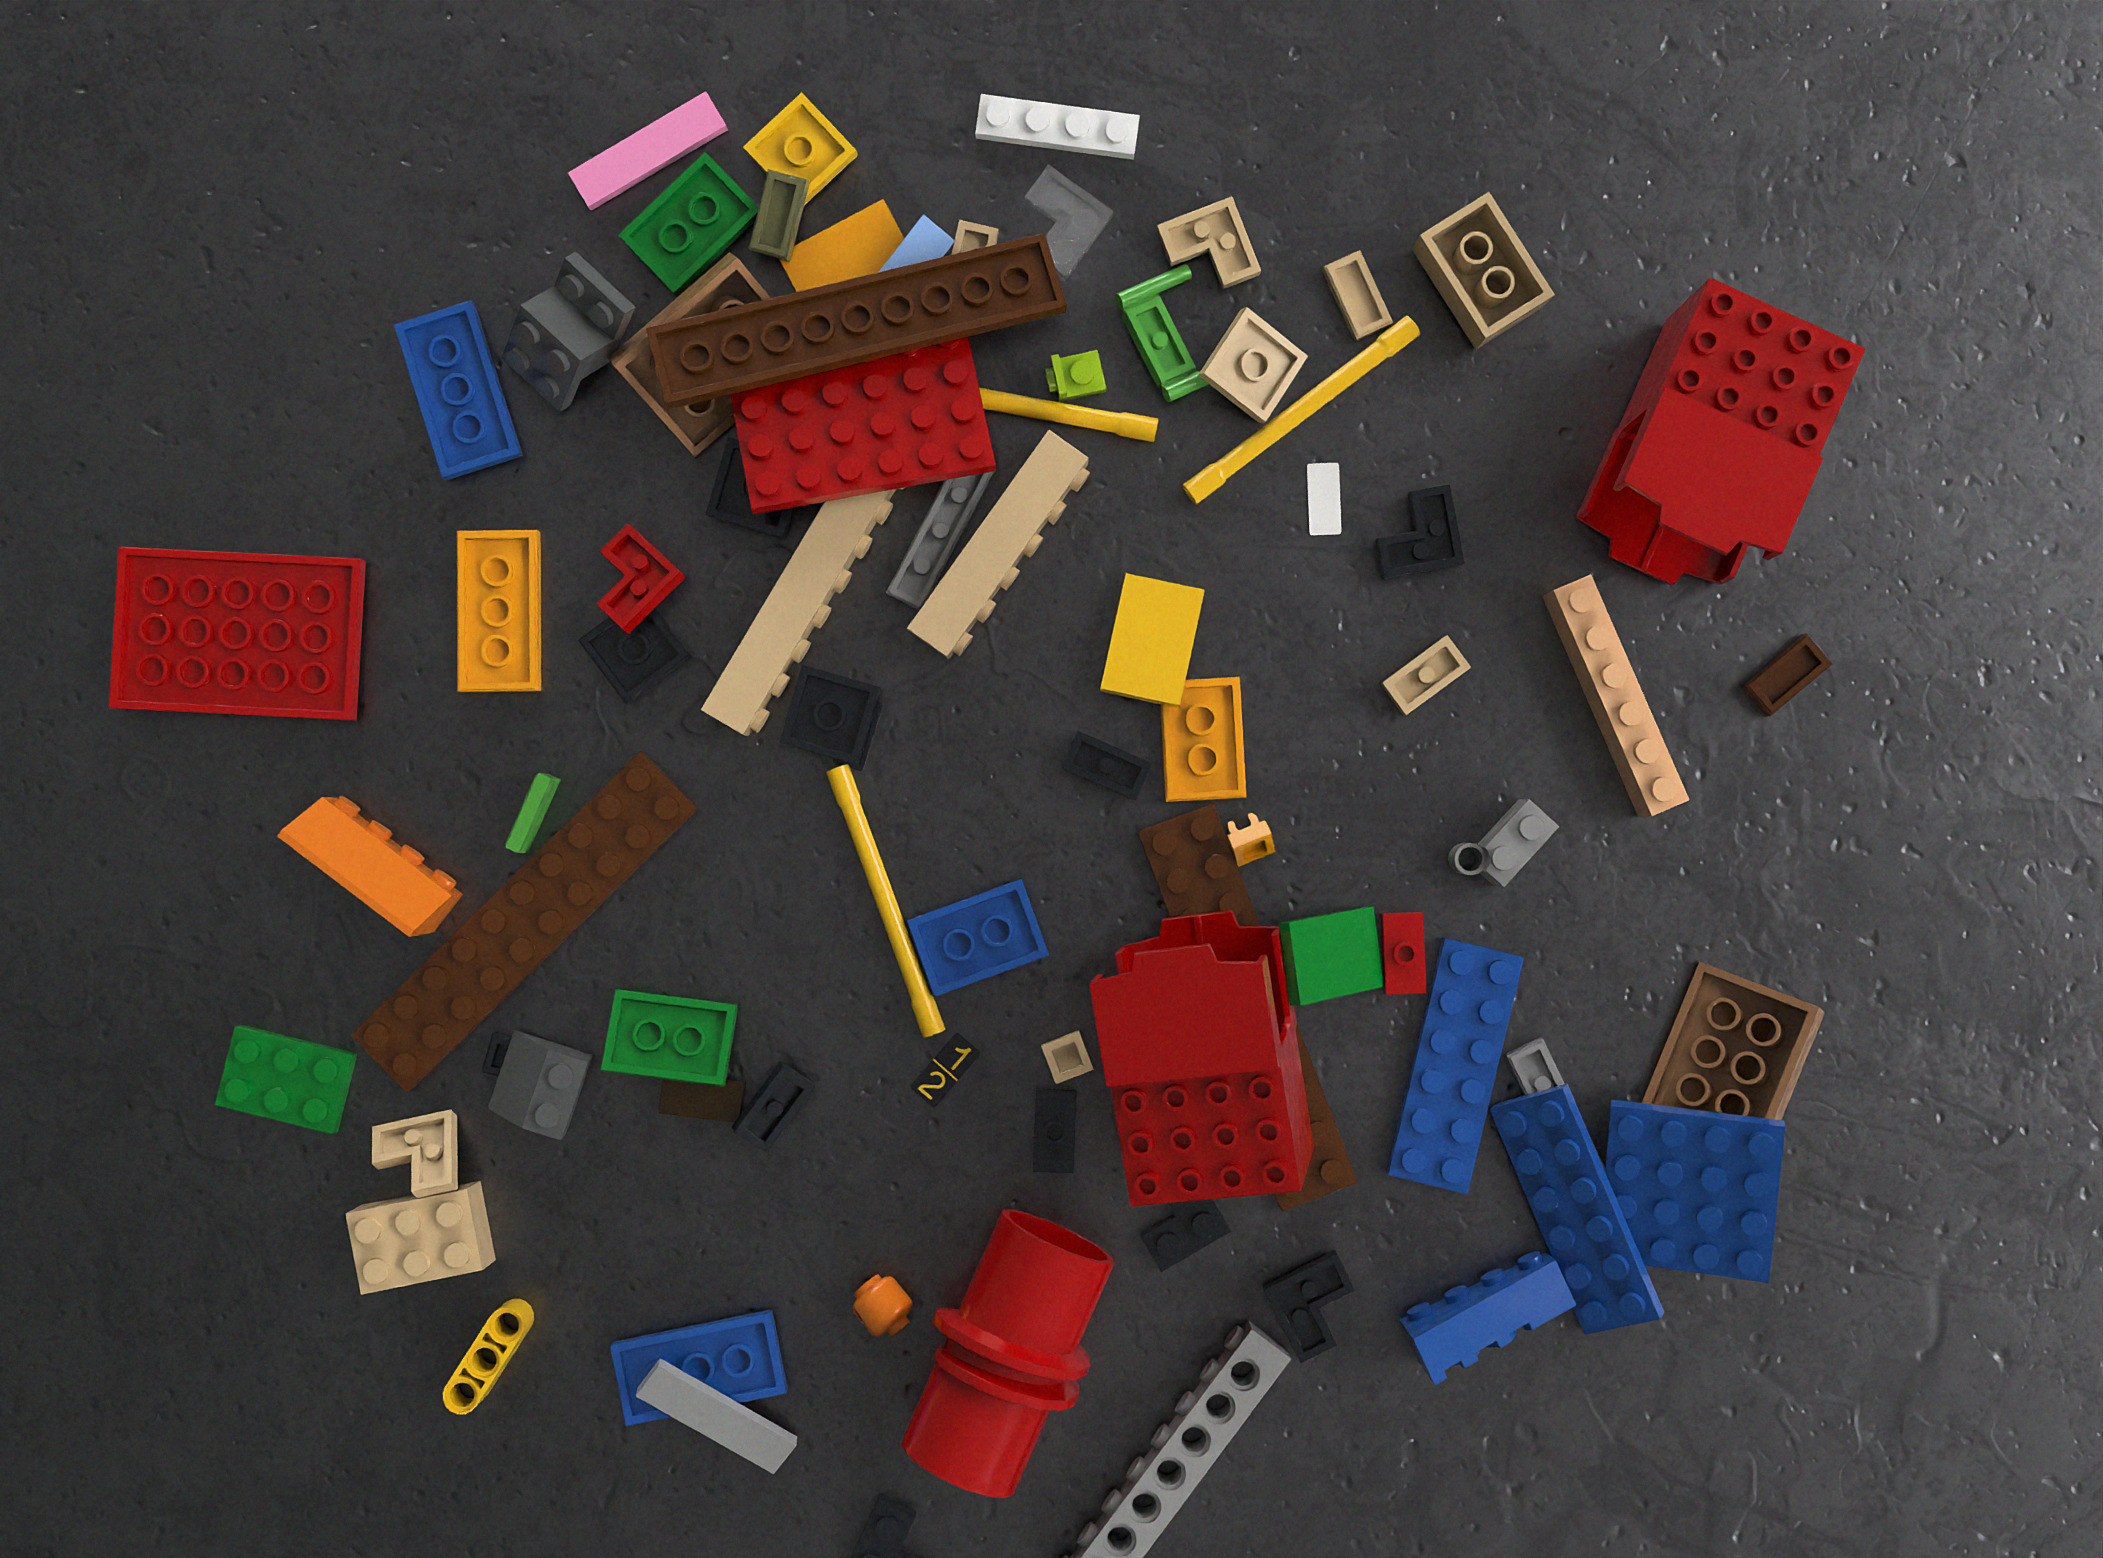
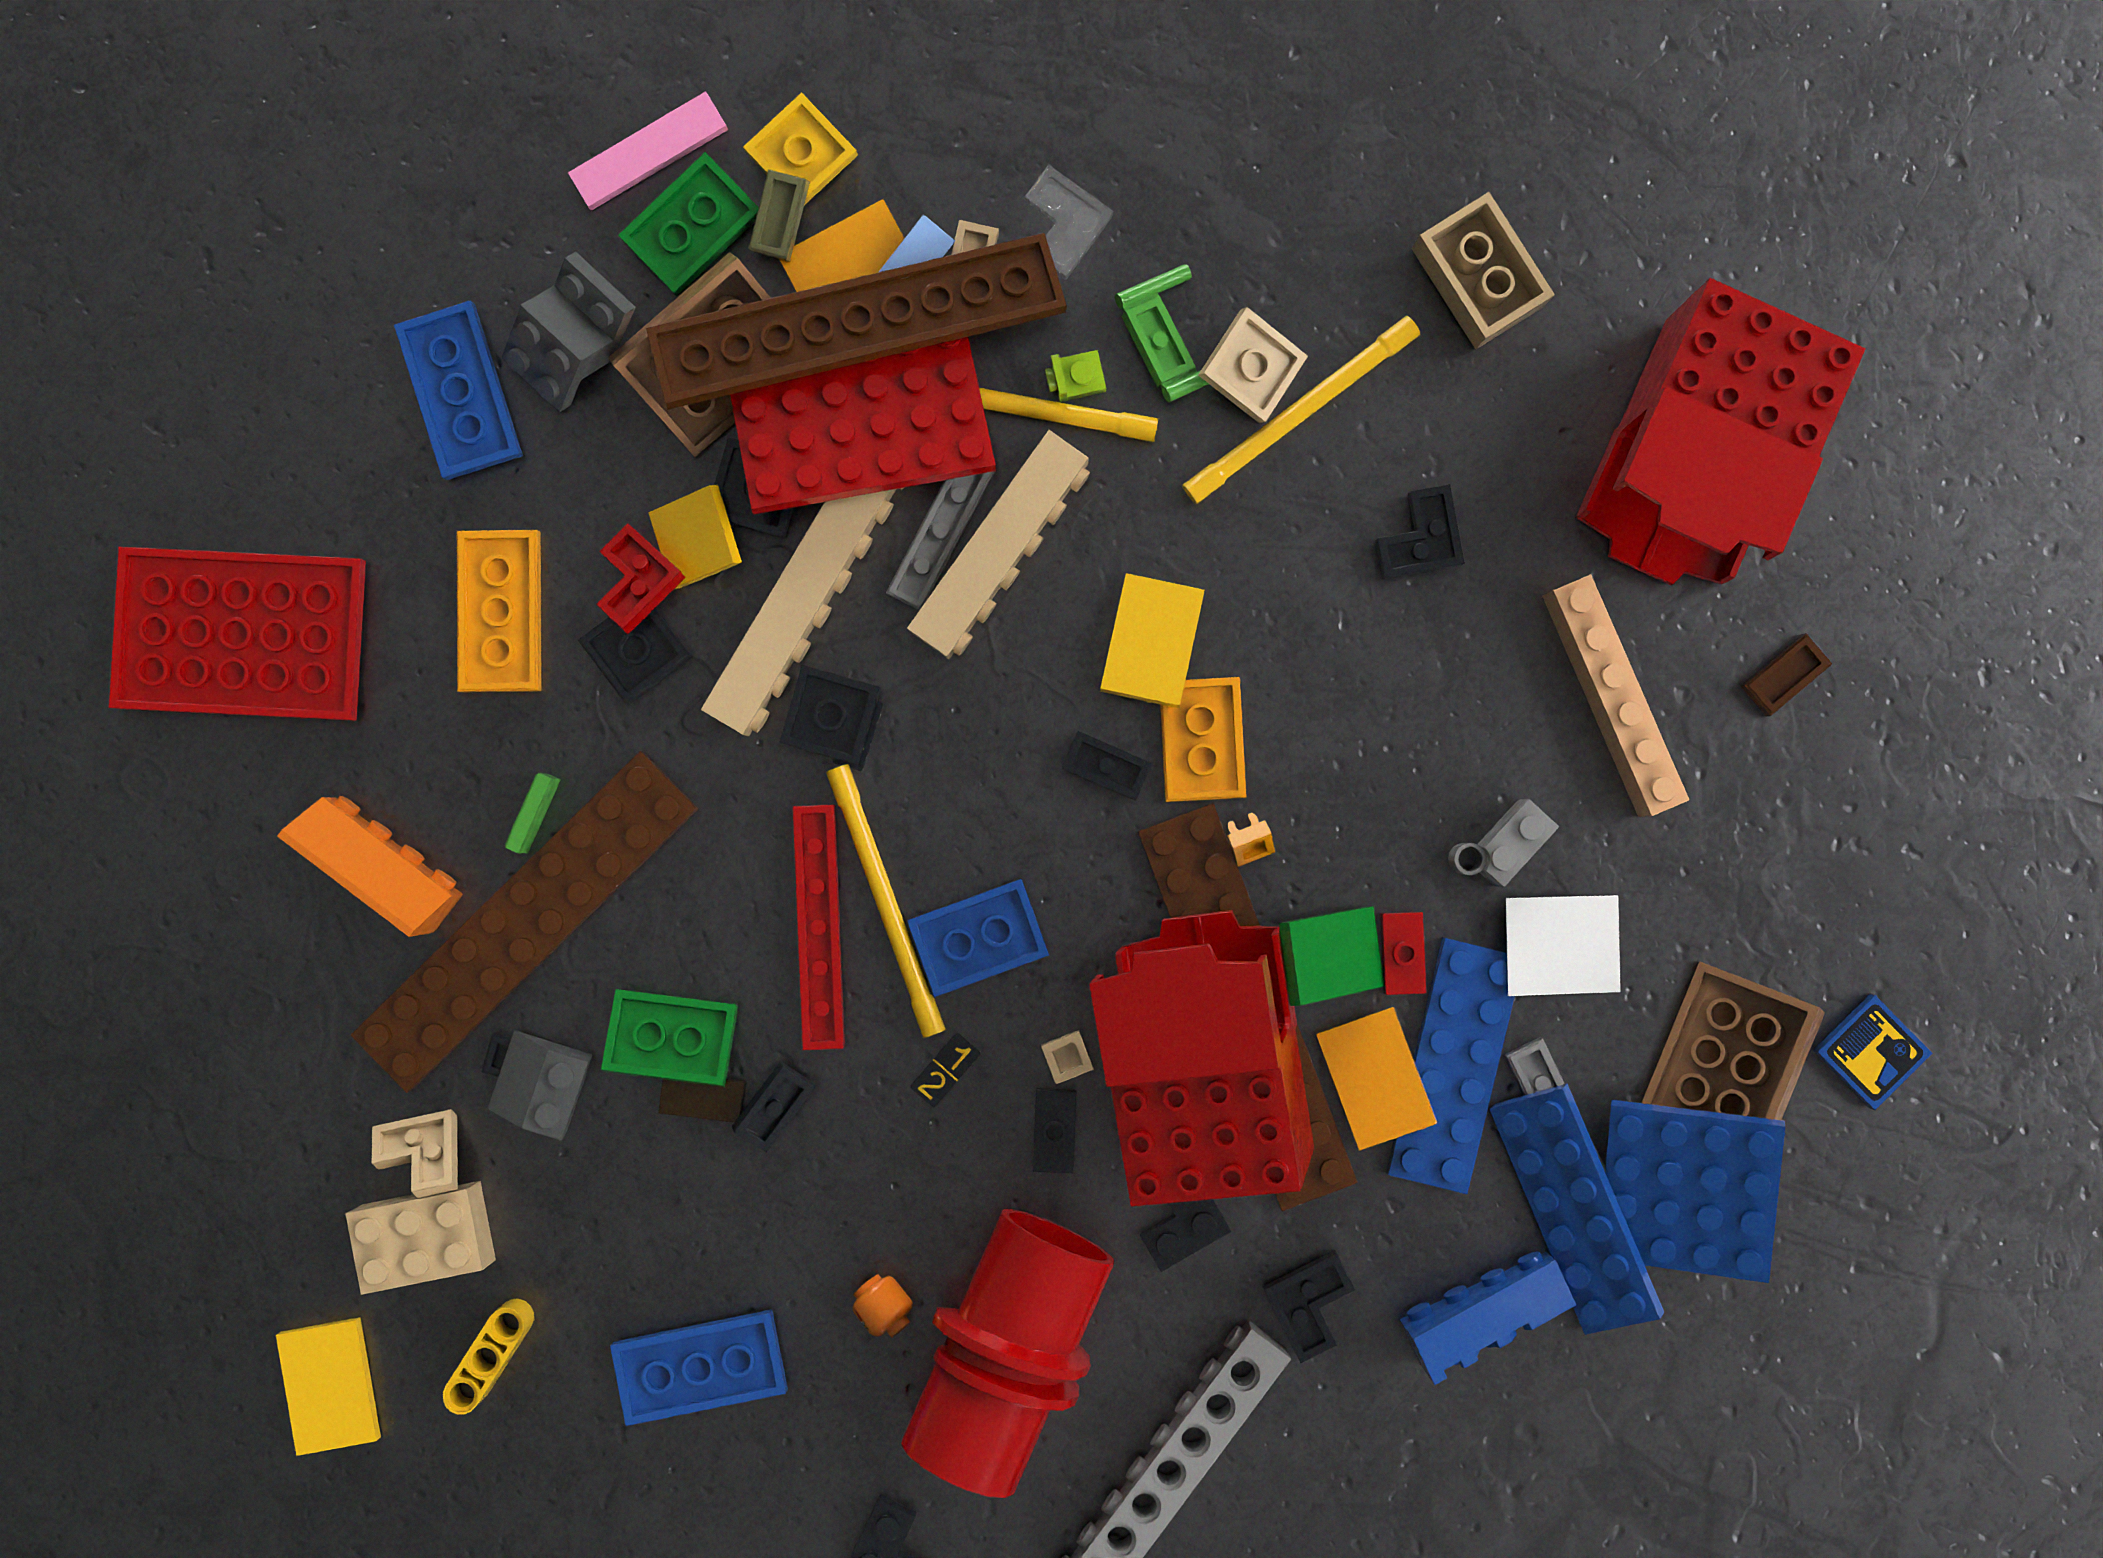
(286, 1079): green plate -> none
(328, 1386): none -> yellow tile
(696, 534): none -> yellow tile
(716, 1416): light grey tile -> none
(818, 927): none -> red plate
(1057, 126): white plate -> none
(1214, 231): tan plate -> none
(1324, 499): white sticker -> none
(1357, 296): tan tile -> none
(1376, 1078): none -> light orange tile
(1425, 675): tan plate -> none
(1562, 945): none -> white sticker
(1872, 1051): none -> tile

